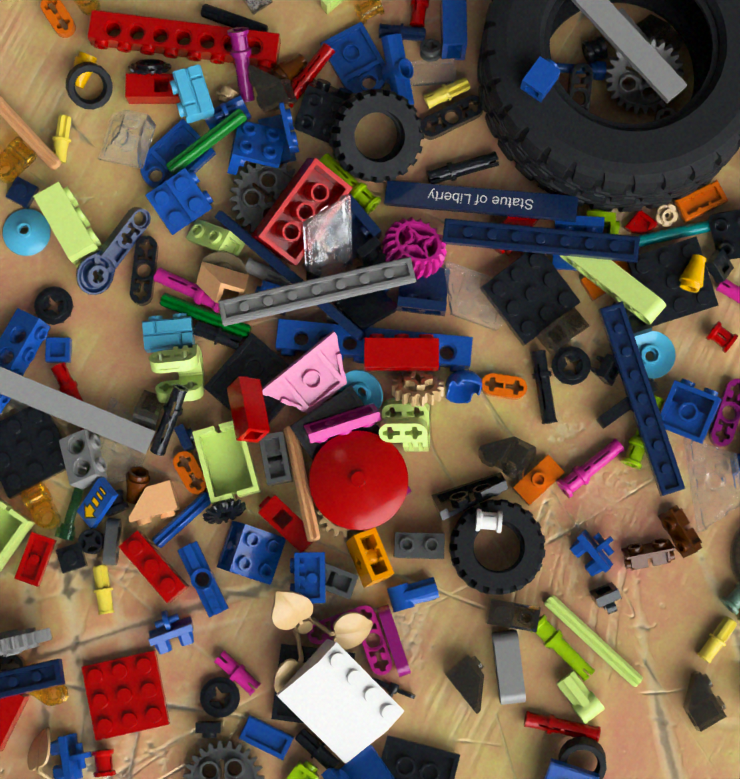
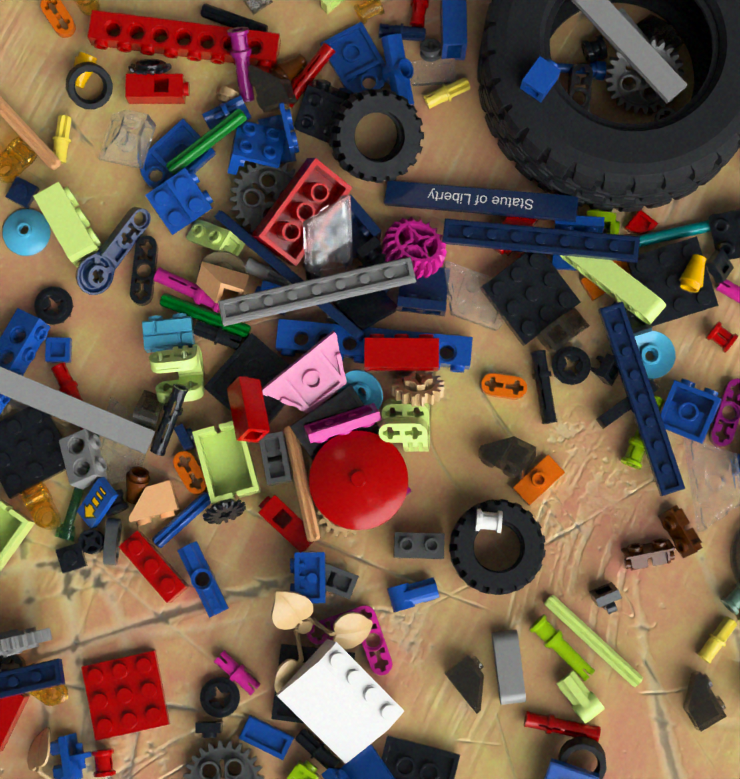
(35, 559): red plate -> none
(103, 589): light yellow axle -> none
(169, 628): blue hips -> none
(193, 94): medium azure brick -> none
(251, 552): blue bracket -> none
(358, 191): lime pin -> none
(369, 557): light orange brick -> none
(393, 640): magenta beam -> none
(393, 688): black piece -> none
(433, 119): black beam -> none
(452, 171): black pin -> none
(462, 385): blue hair -> none
(467, 495): black wing -> none
(512, 615): clear smoke slope -> none
(581, 474): dark pink pin -> none
(600, 560): blue hips -> none
(660, 215): tan plate -> none
(701, 201): orange plate -> none

